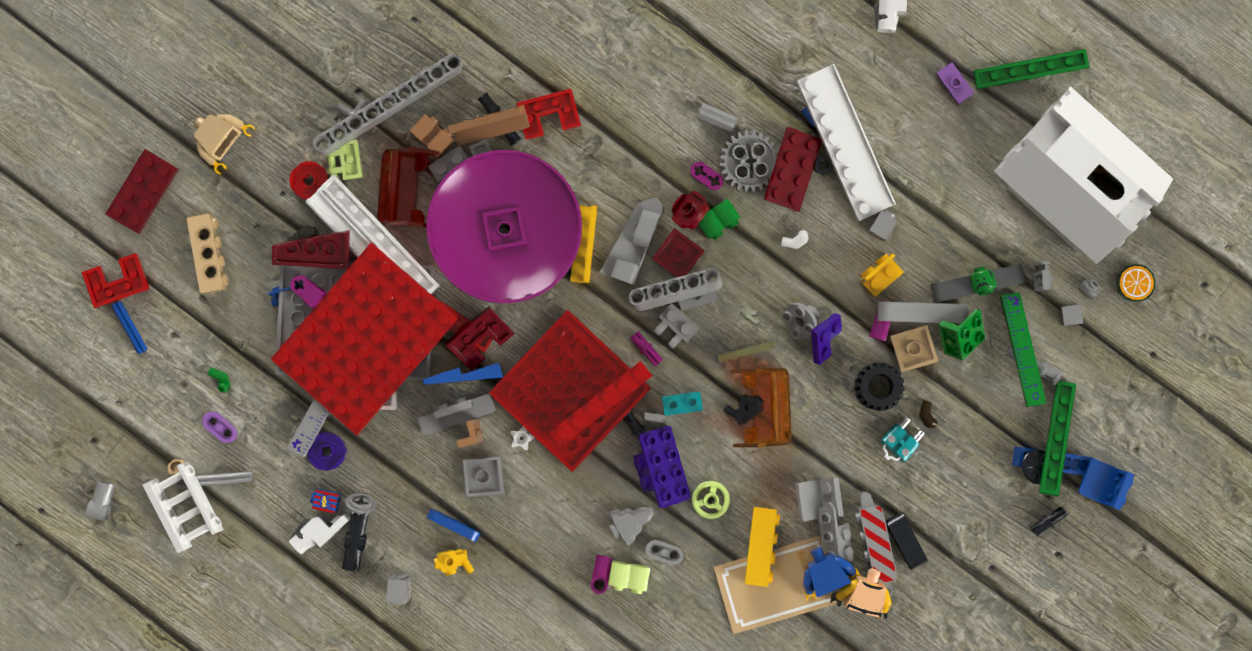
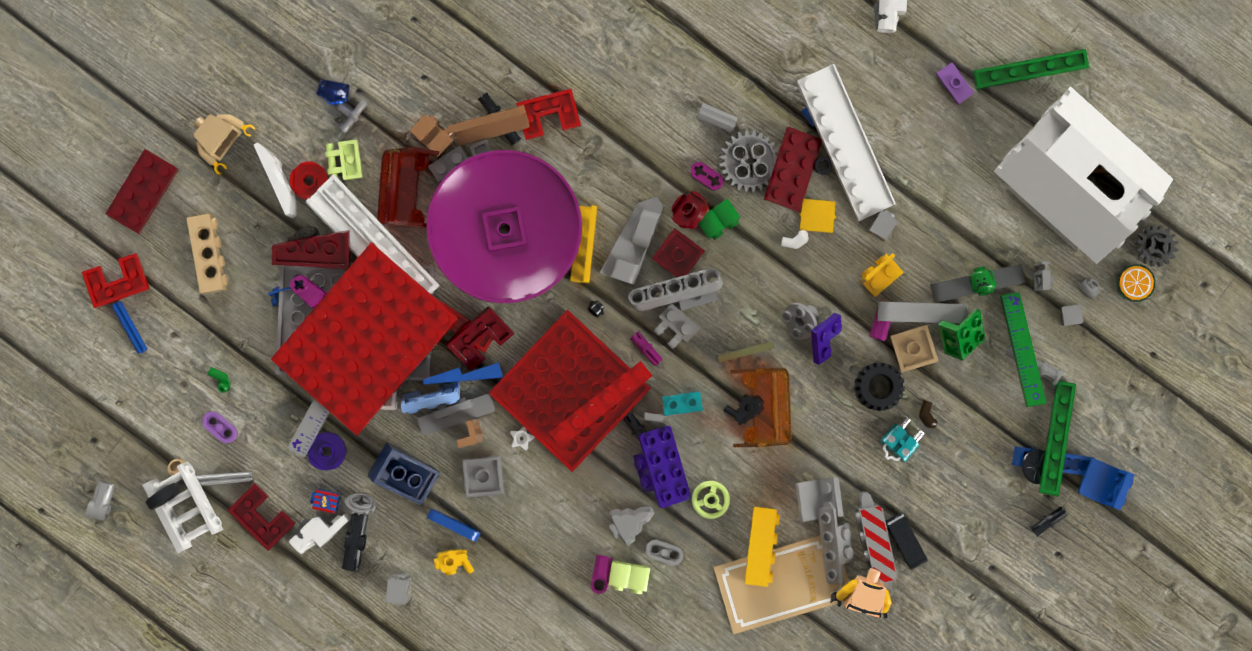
(162, 496): none -> black tyre
(246, 514): none -> dark red plate
(278, 180): none -> white slope
(333, 92): none -> clear blue hair
(384, 113): light grey beam -> none
(403, 474): none -> dark blue slope
(413, 401): none -> light blue plate
(596, 308): none -> black plate
(817, 215): none -> yellow piece
(827, 574): blue torso -> none
(1161, 251): none -> dark grey gear

